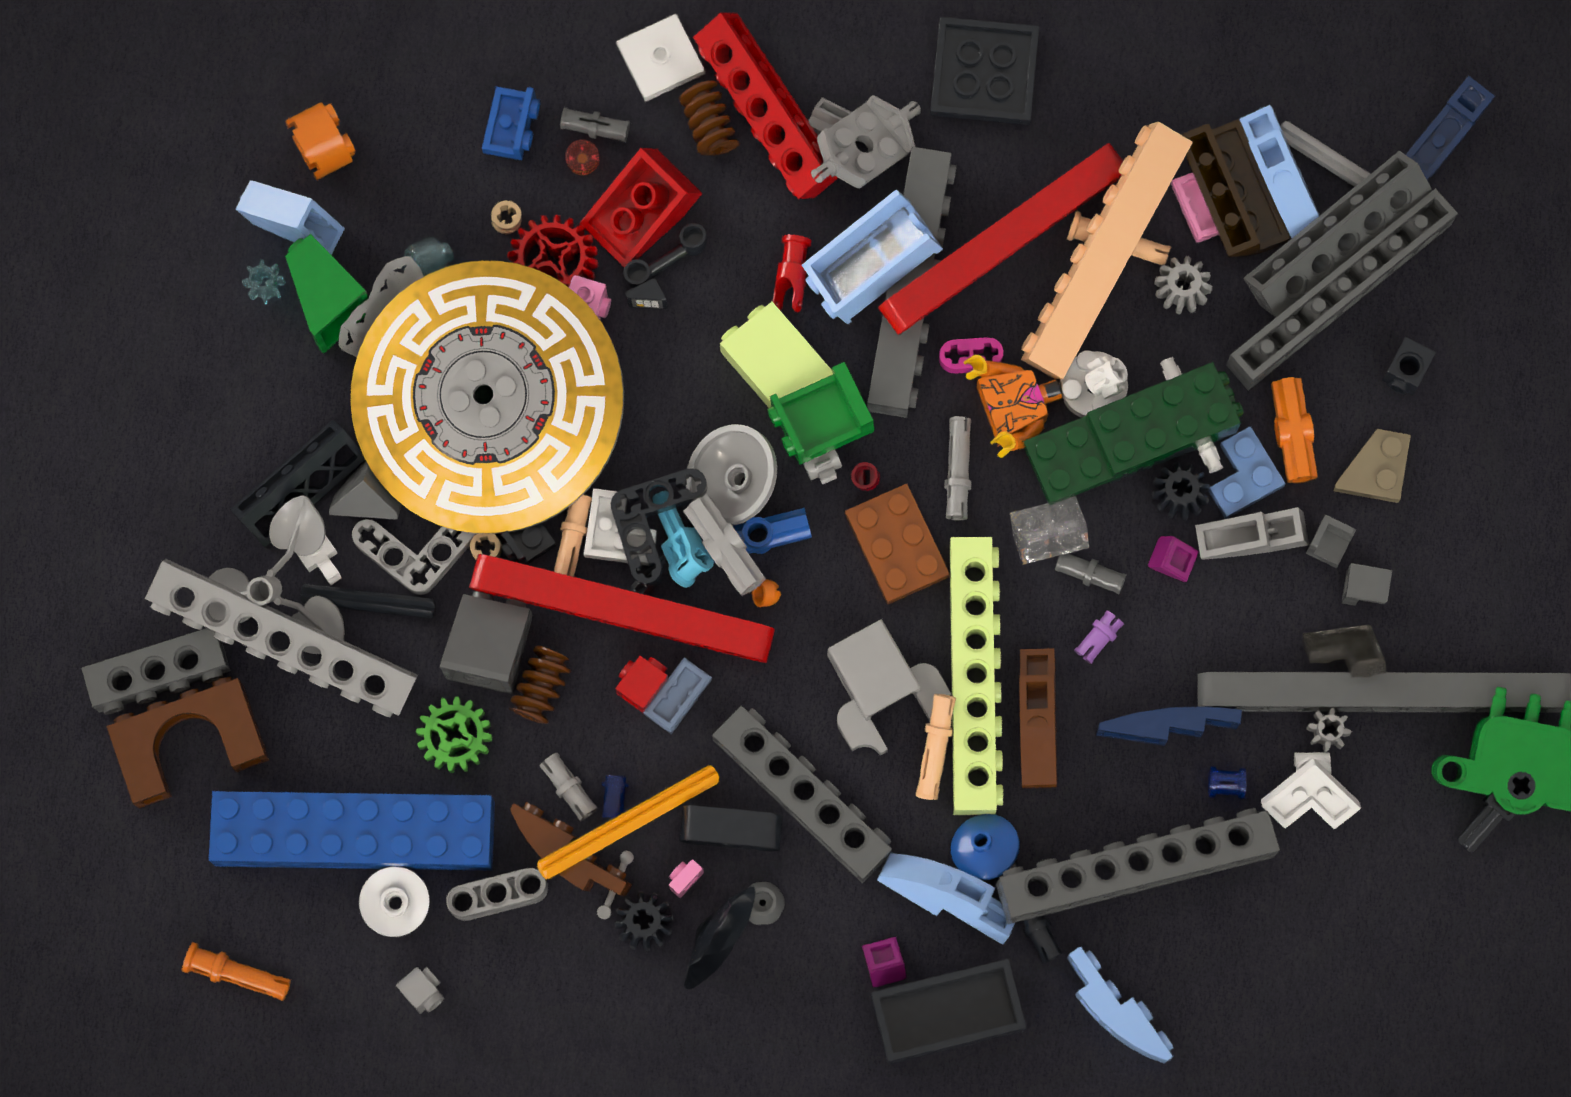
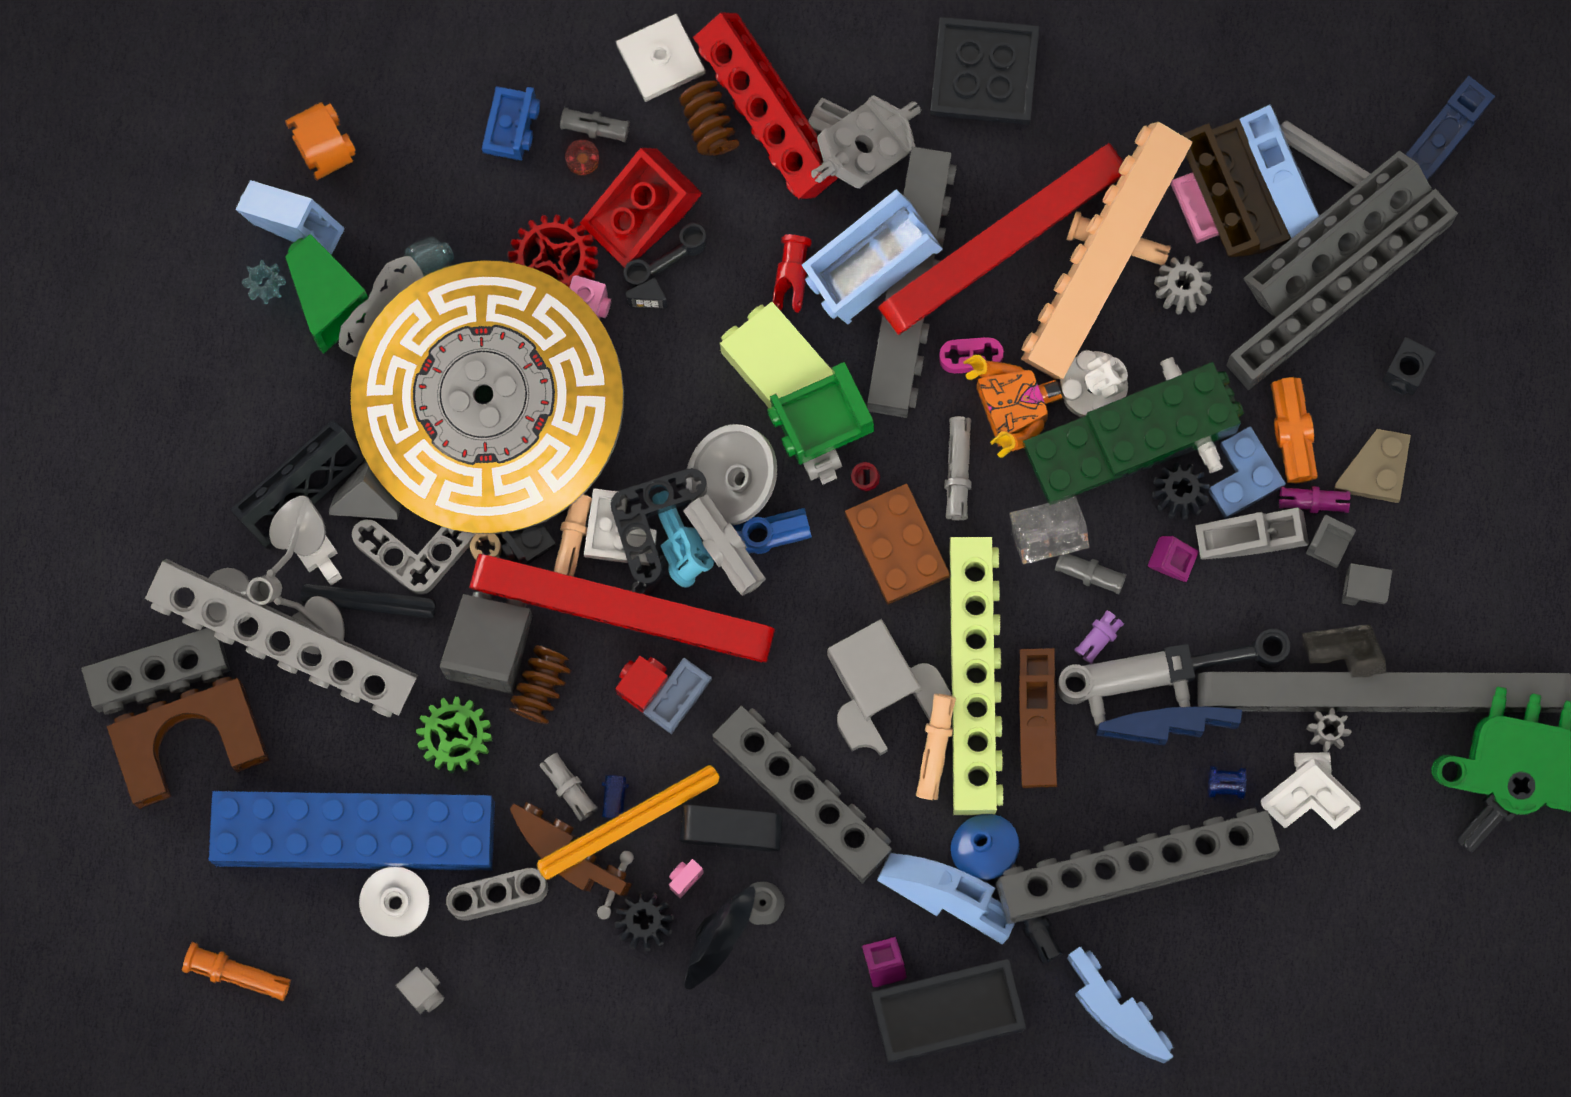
(496, 216): tan bush -> none
(766, 594): orange hinge -> none
(1169, 667): none -> light grey piece
(1314, 499): none -> magenta pin

